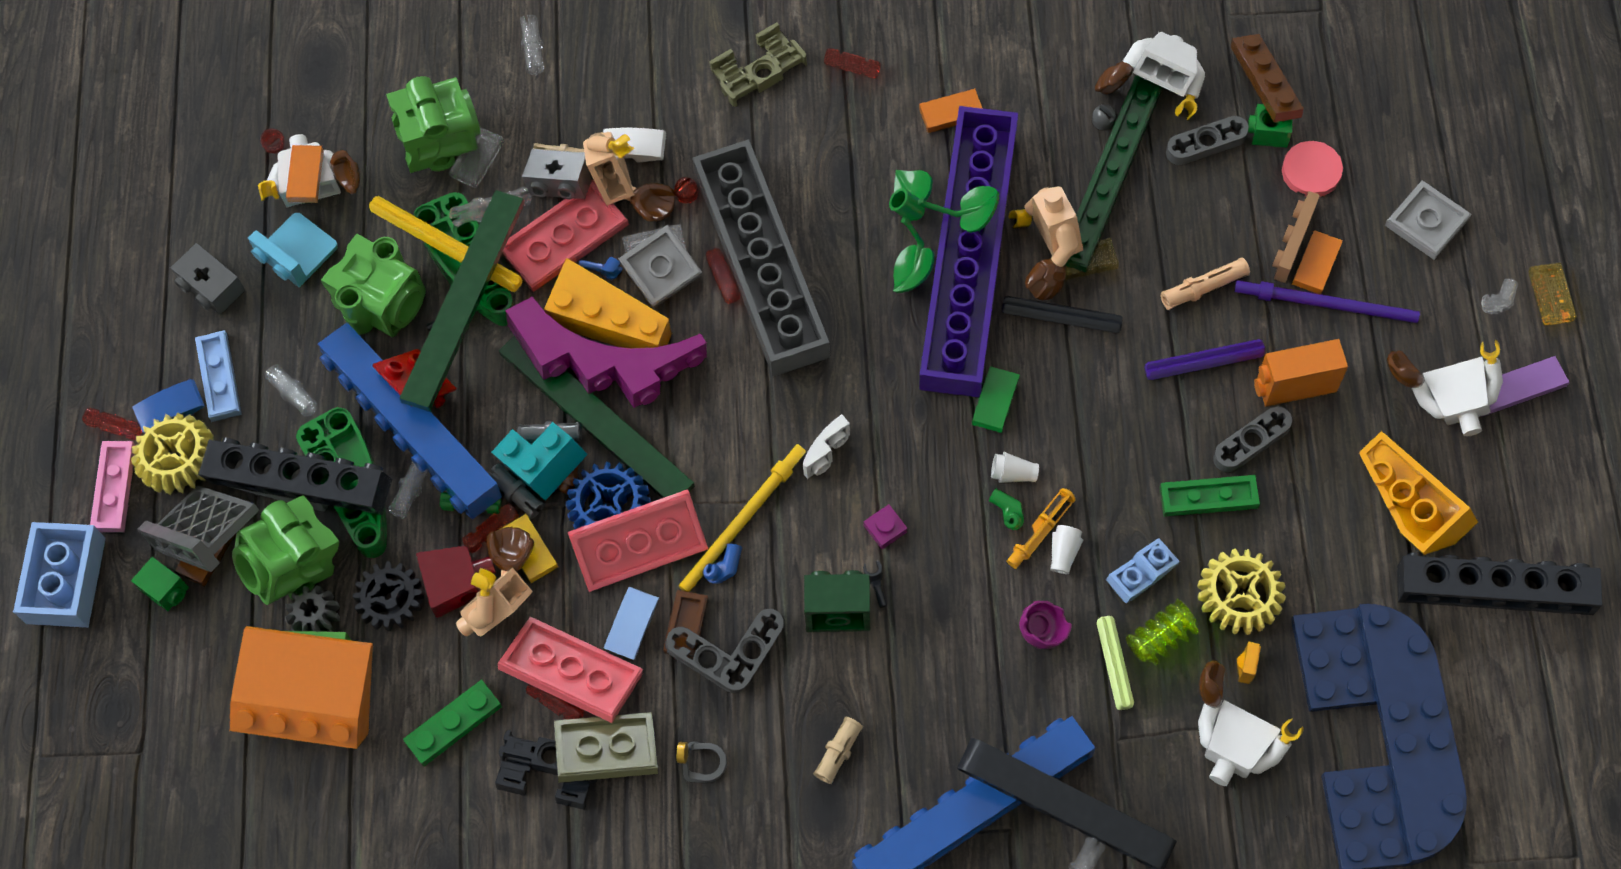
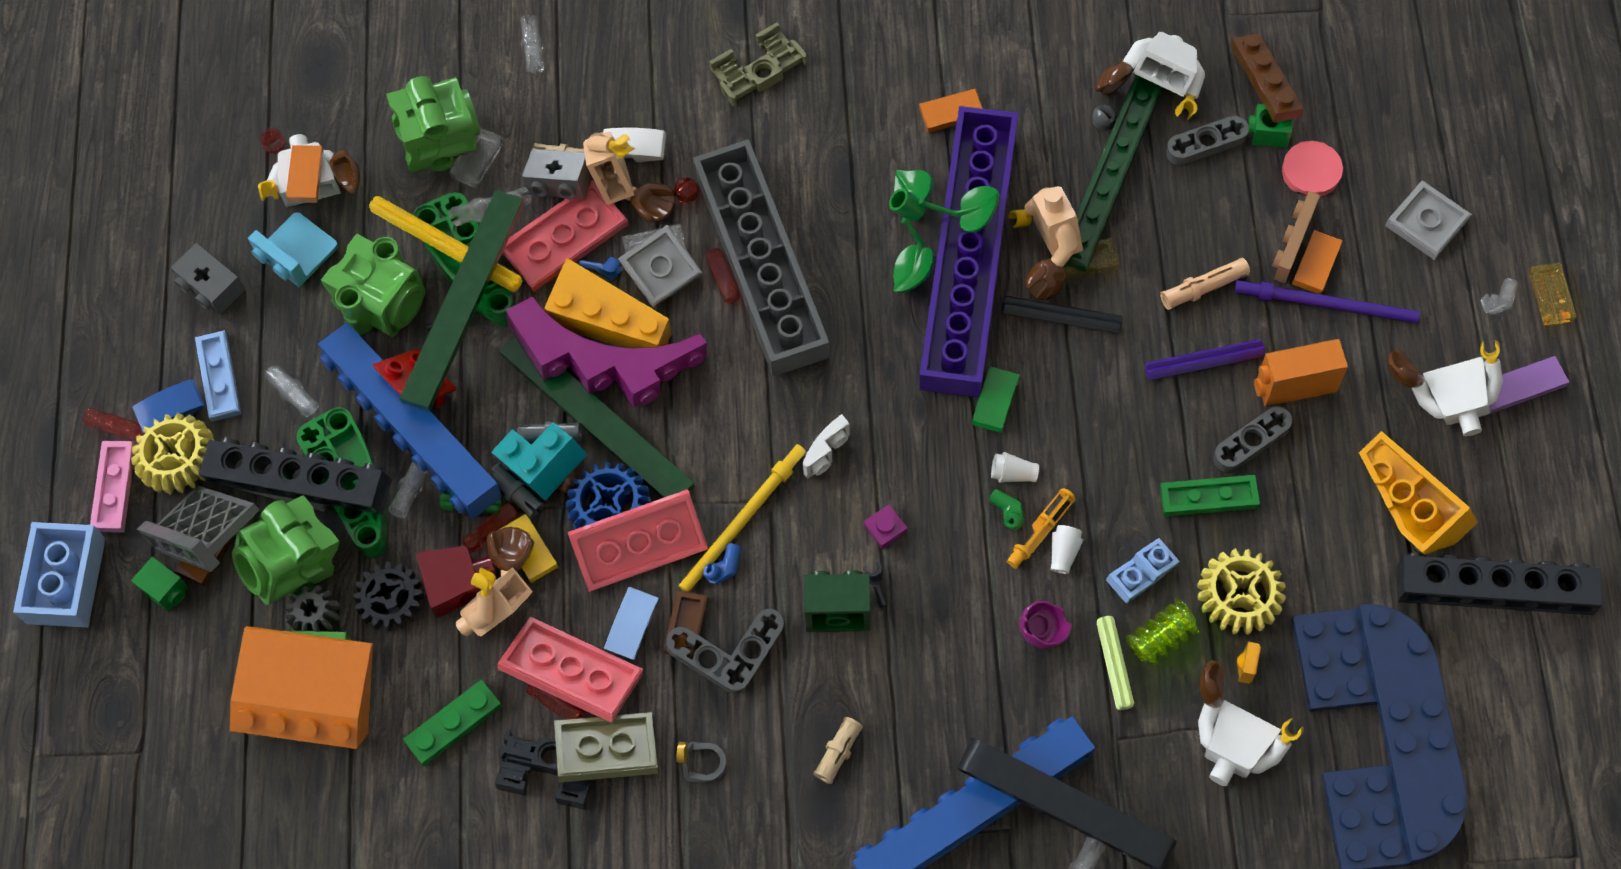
(852, 63): clear red axle -> none

